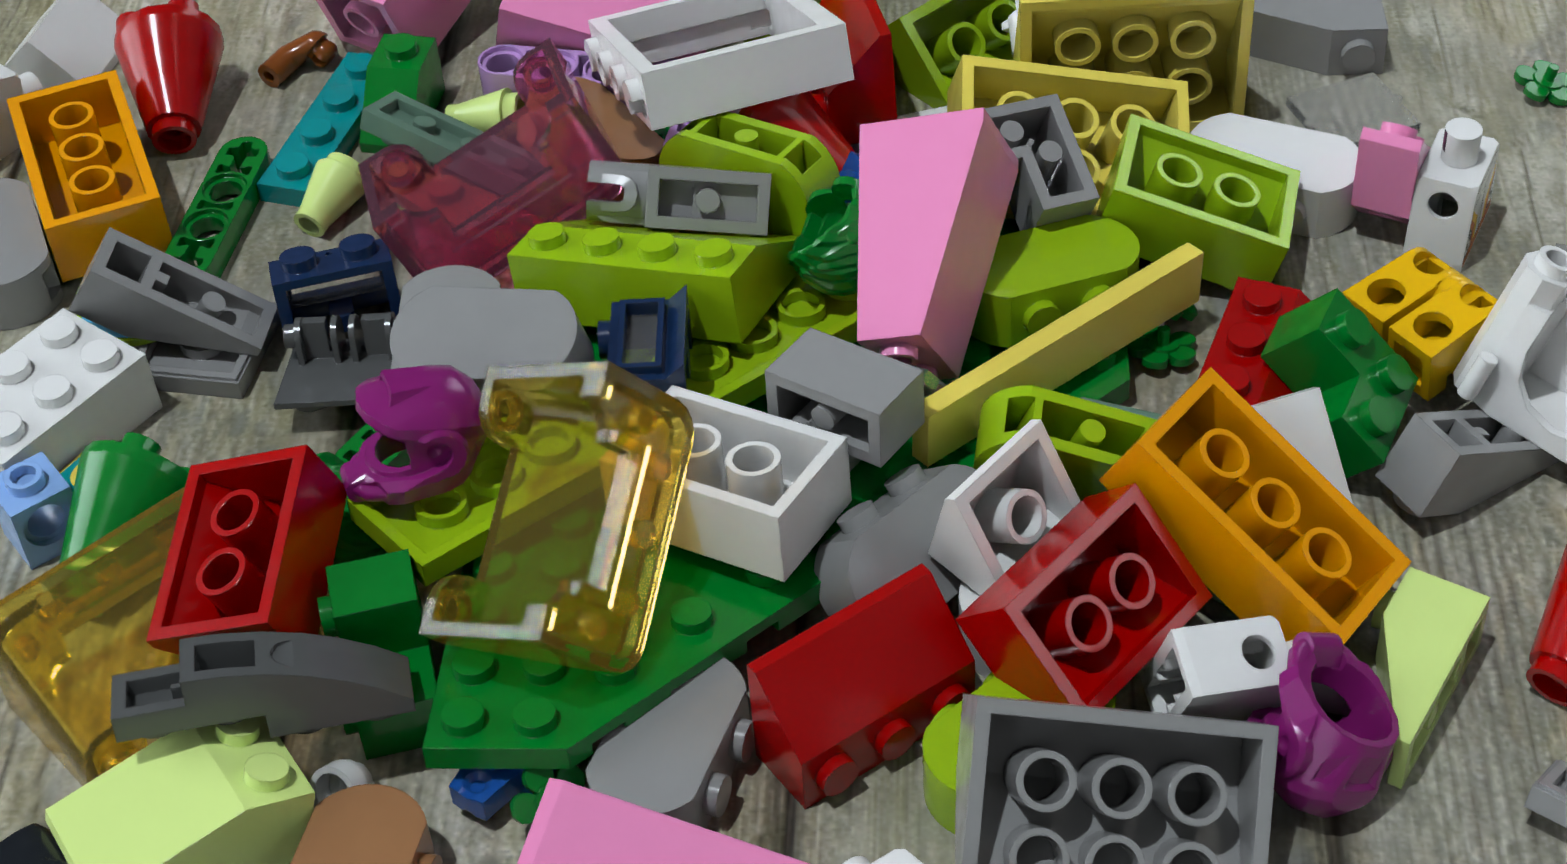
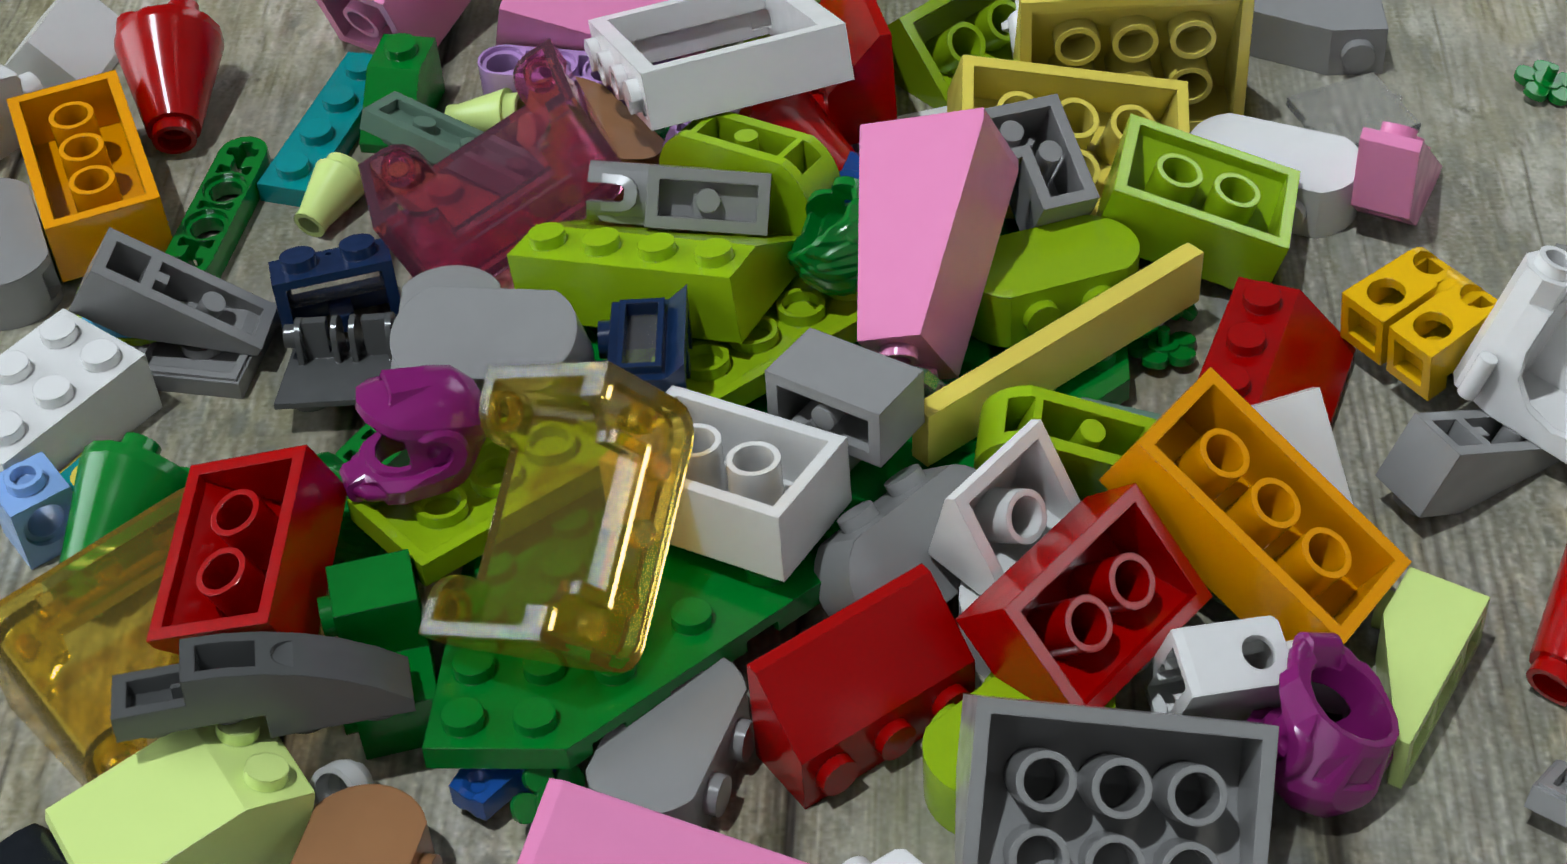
(294, 54): dark orange arm -> none
(1357, 372): green brick -> none
(1458, 170): white torso -> none

